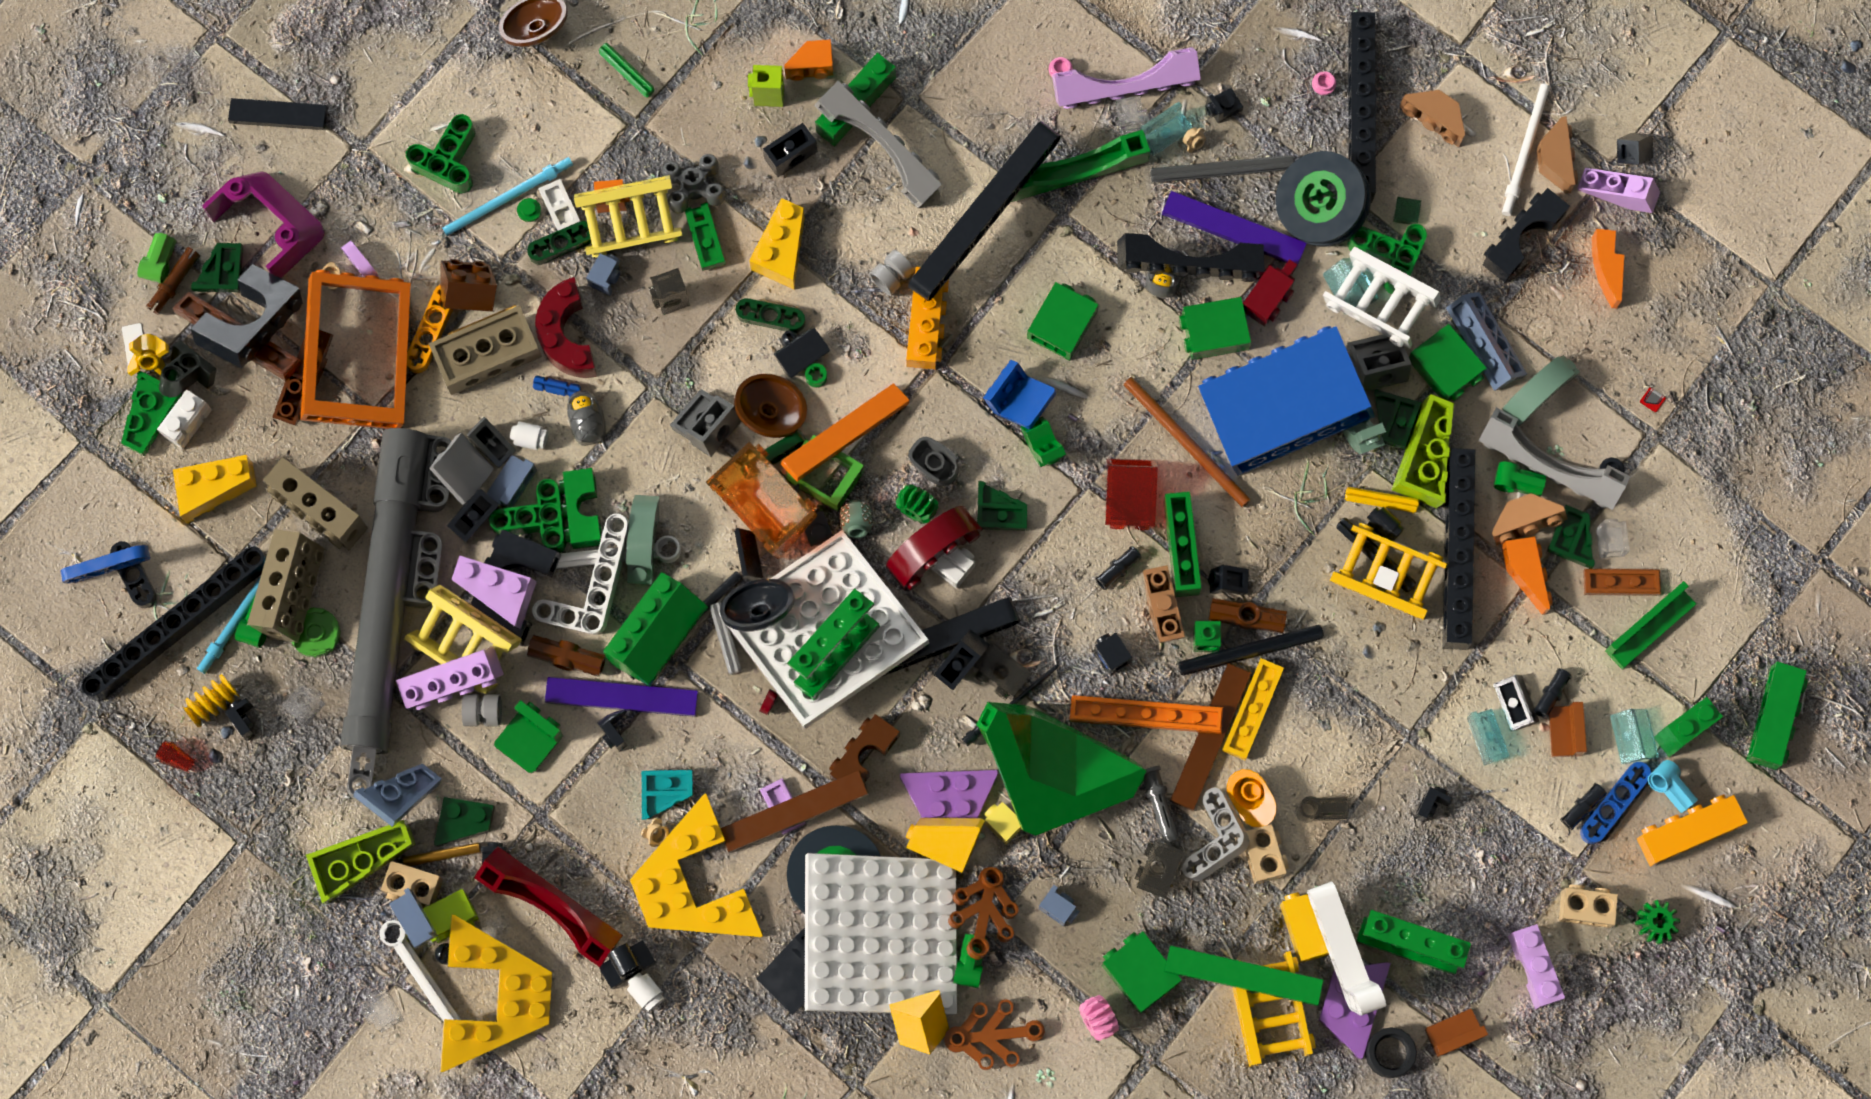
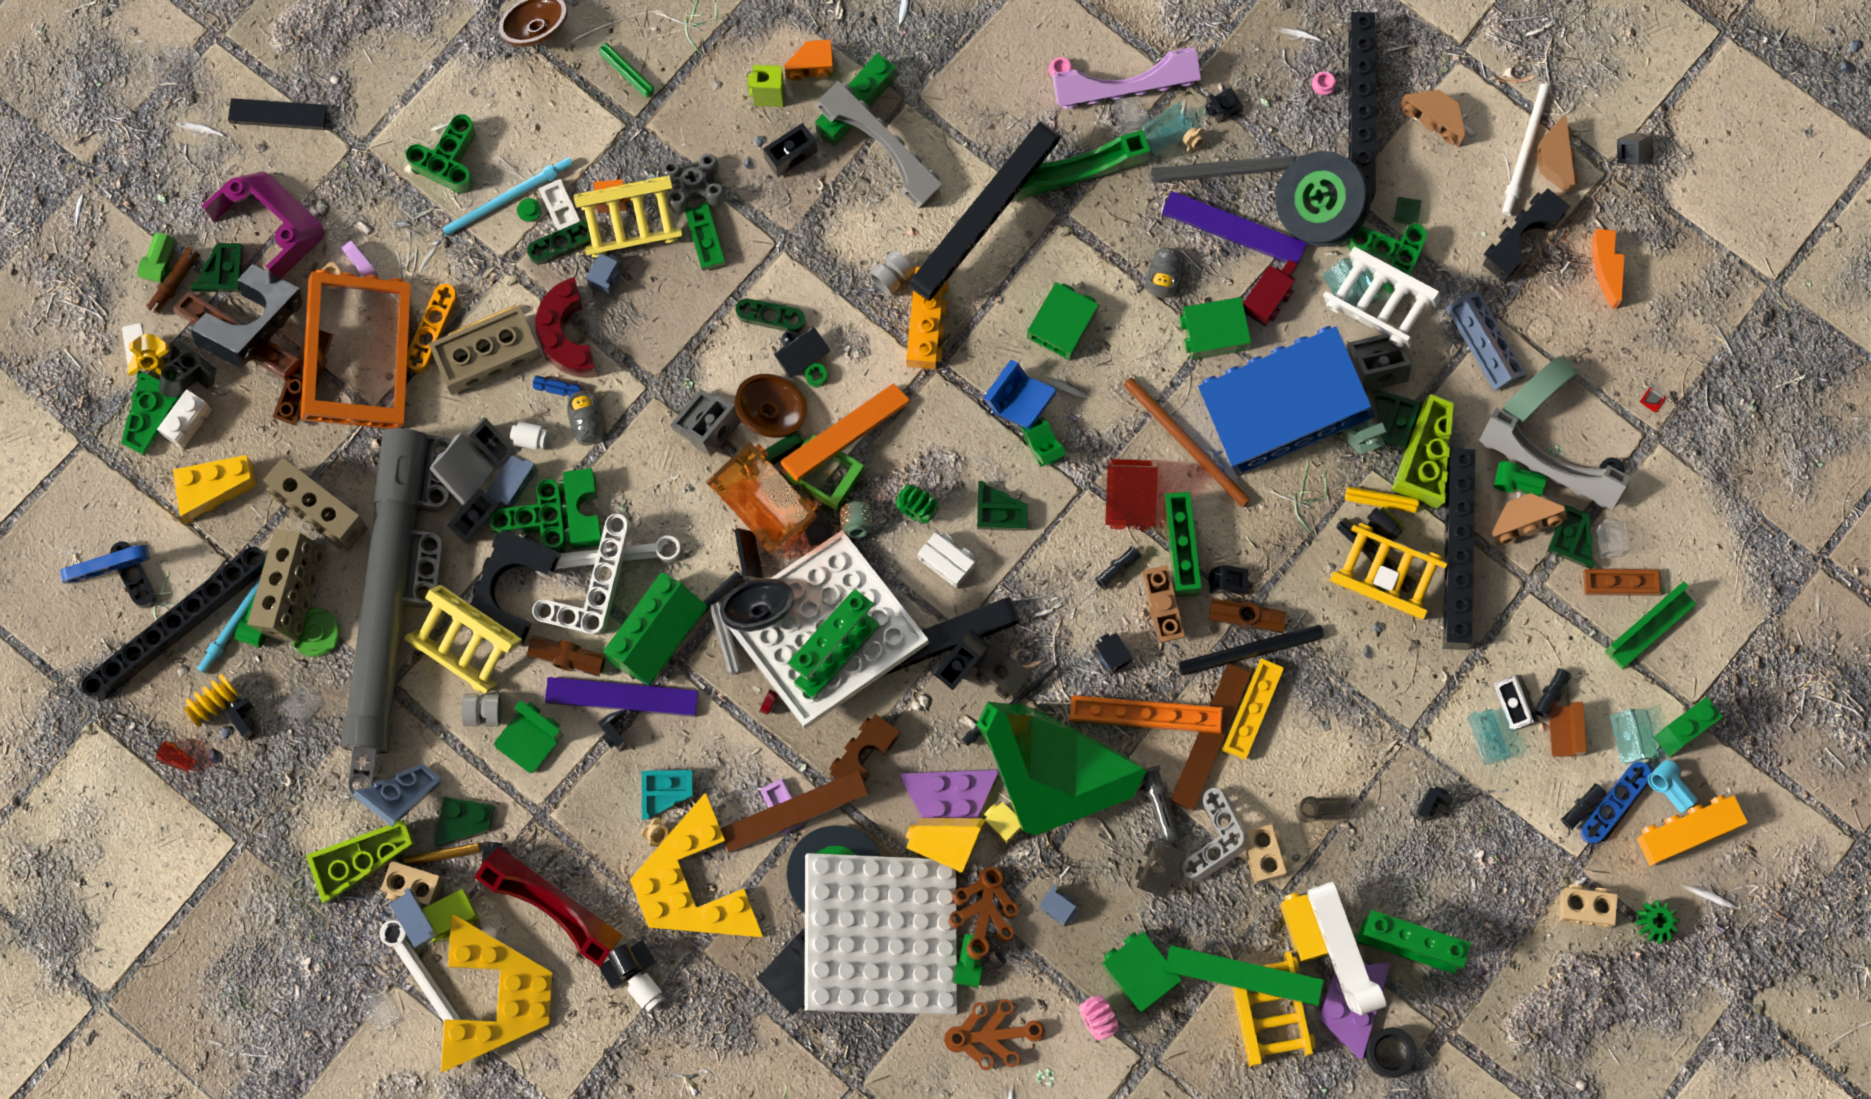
(438, 953): black hinge -> none
(450, 677): lavender brick -> none
(467, 285): reddish brown slope -> none
(497, 588): lavender wedge -> none
(641, 539): sand green arch -> none
(669, 291): clear smoke brick -> none
(780, 245): yellow wedge -> none
(920, 1021): yellow slope -> none
(929, 543): dark red brick -> none
(934, 461): dark grey piece -> none
(1143, 253): black arch -> none
(1206, 636): green brick -> none
(1251, 798): light orange piece -> none
(1447, 364): green brick -> none
(1455, 1032): dark orange panel -> none
(1524, 566): orange slope -> none
(1541, 976): lavender arch -> none
(1621, 189): lavender slope -> none
(1776, 716): green brick -> none

